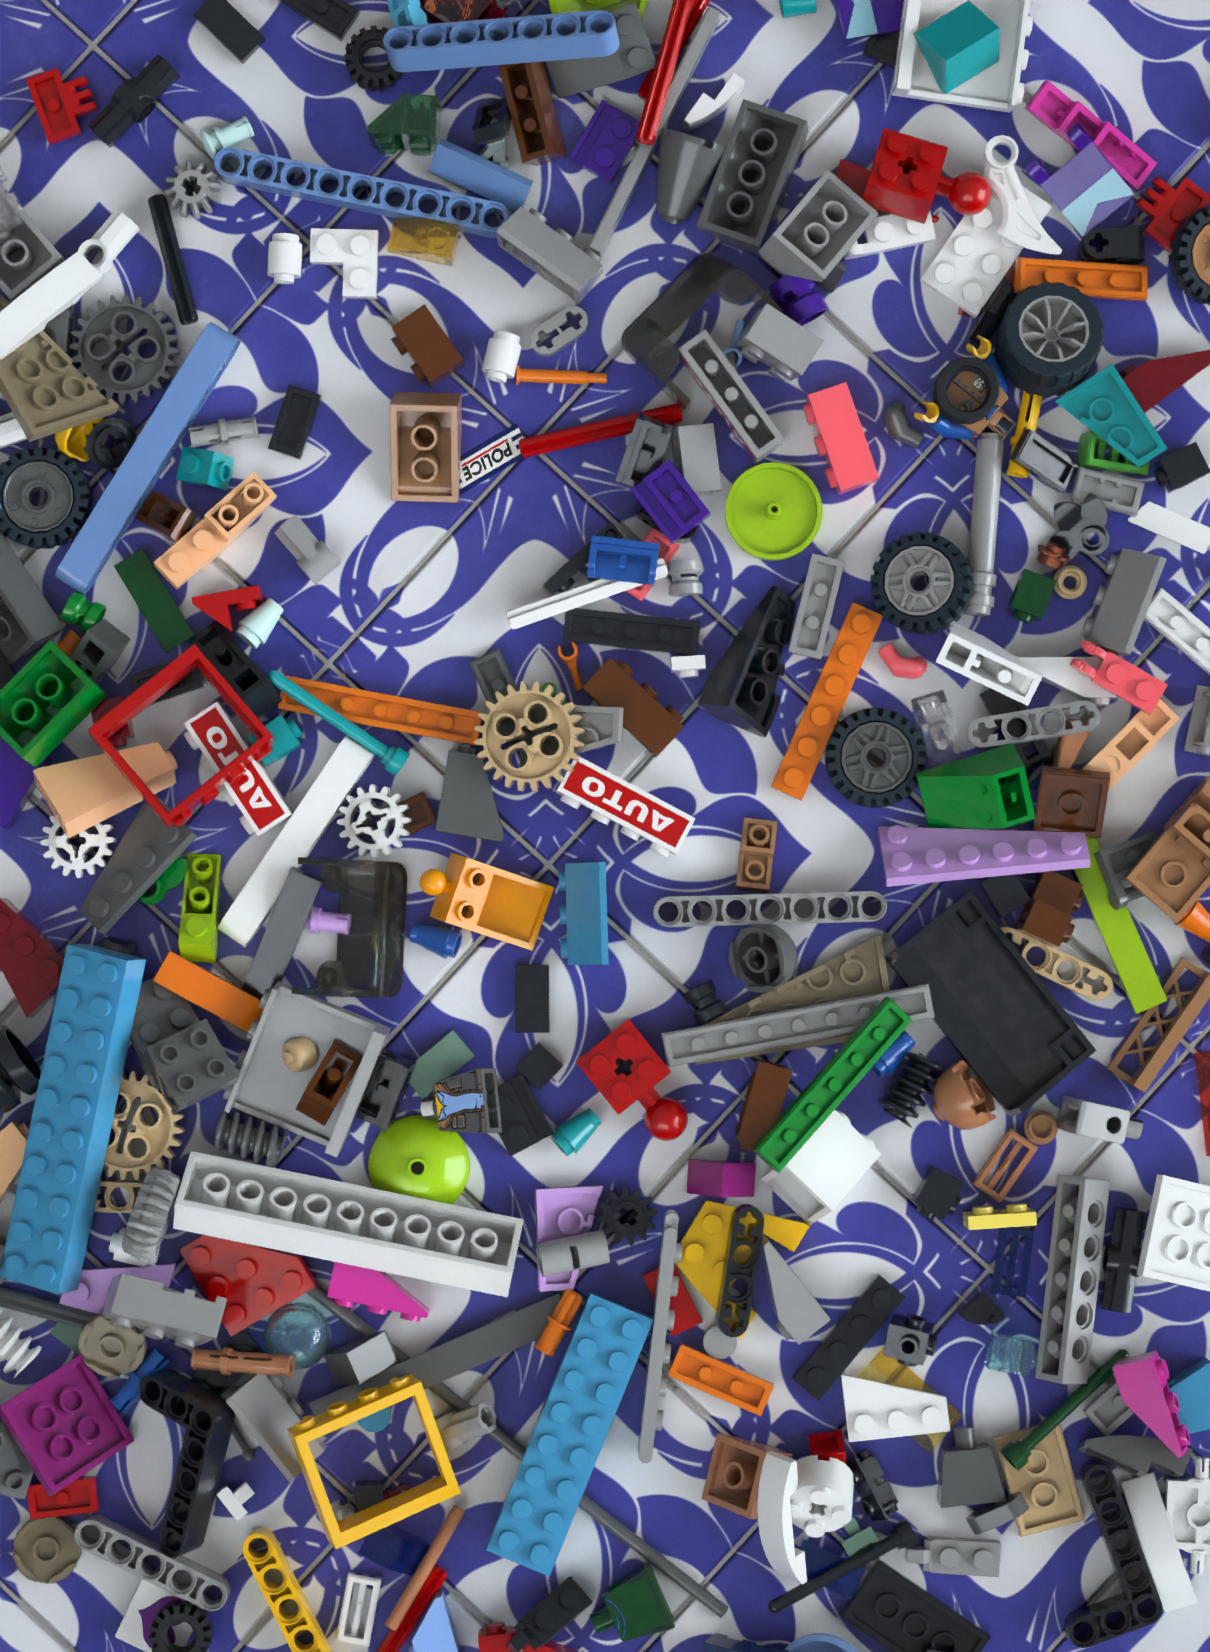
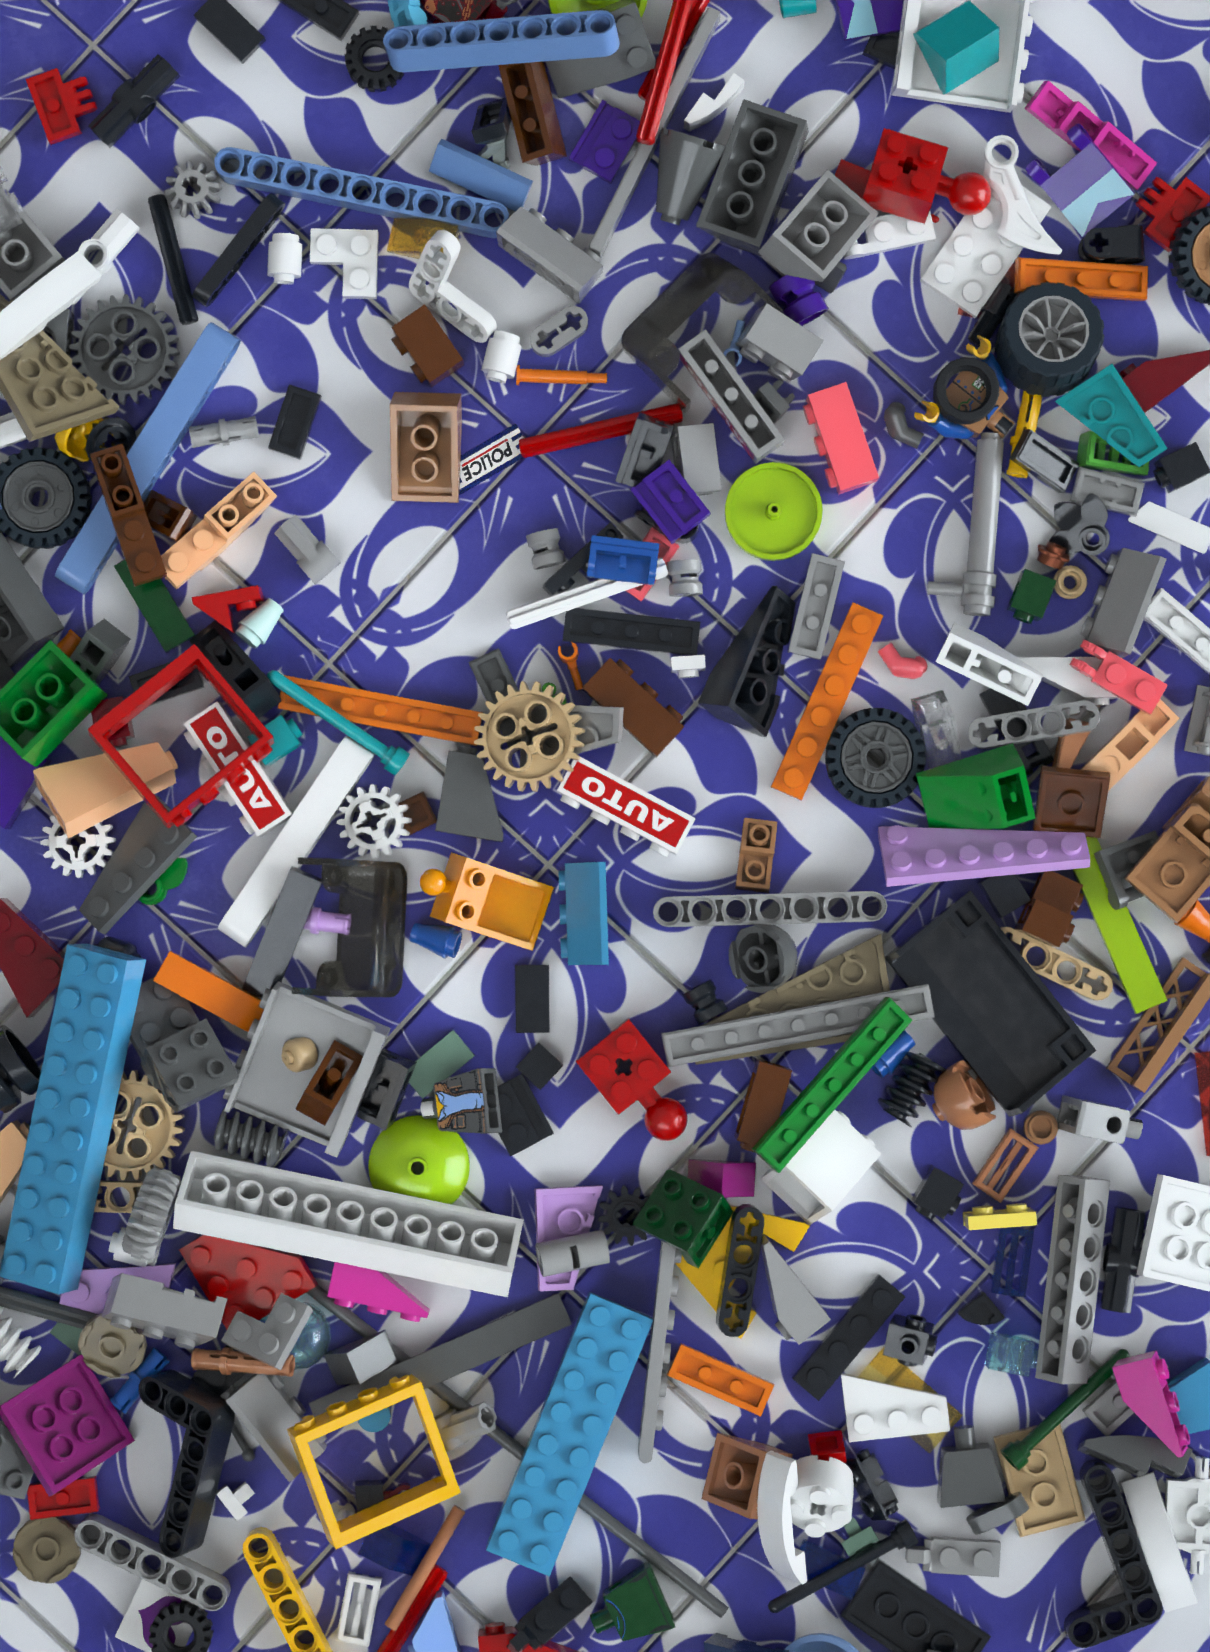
(82, 612): green wheel -> none
(128, 515): none -> reddish brown slope
(200, 908): lime slope -> none
(205, 468): teal bracket -> none
(226, 136): light aqua pin -> none
(238, 250): none -> black beam
(270, 1340): none -> light grey plate
(407, 125): clear green slope -> none
(469, 316): none -> white beam
(543, 541): none -> light grey wheel
(559, 1322): orange axle -> none
(575, 1132): teal cone -> none
(684, 1216): none -> dark green bracket
(685, 1310): red tile -> none
(717, 1343): light grey tile -> none
(771, 400): none -> dark grey tile
(943, 597): wheel -> none

